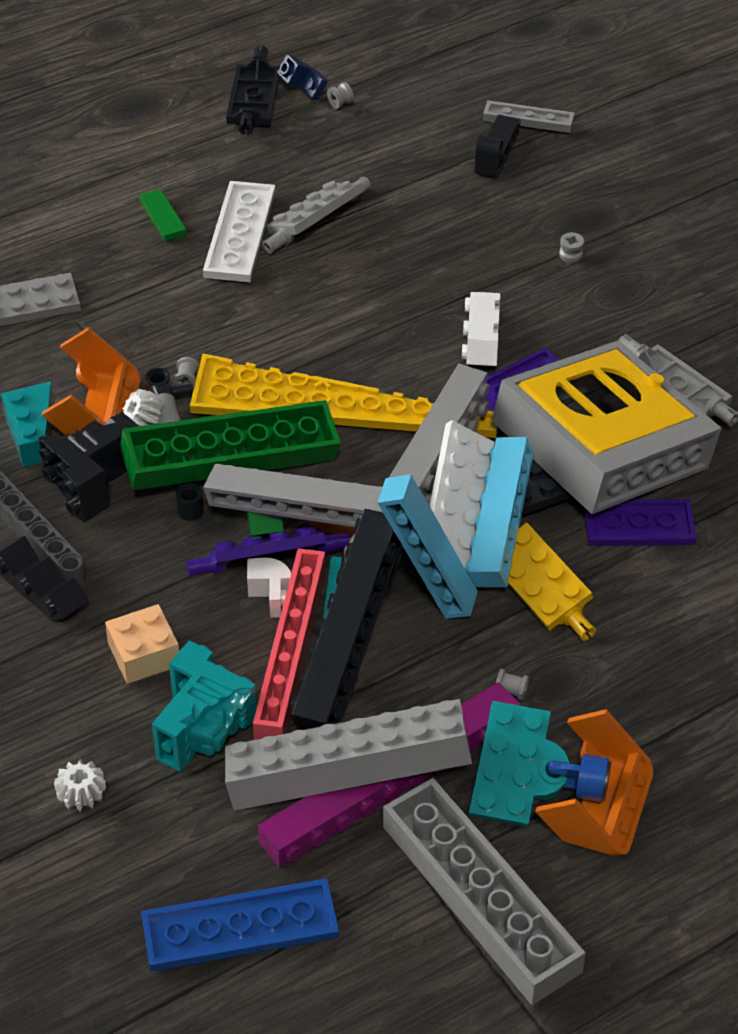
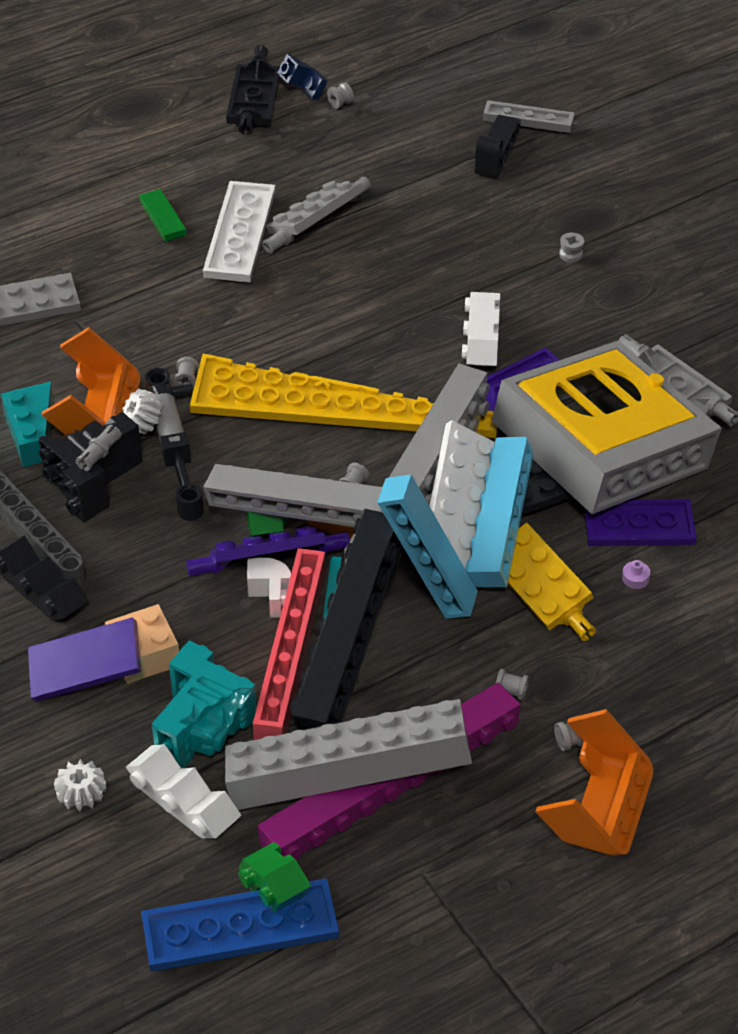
(84, 659): none -> dark purple tile
(98, 447): none -> light grey pin
(182, 792): none -> white brick
(248, 439): green brick -> none
(274, 876): none -> green brick
(356, 474): none -> light grey bush
(483, 891): light grey brick -> none
(524, 766): teal plate -> none
(566, 736): none -> light grey wheel
(636, 574): none -> lavender tile

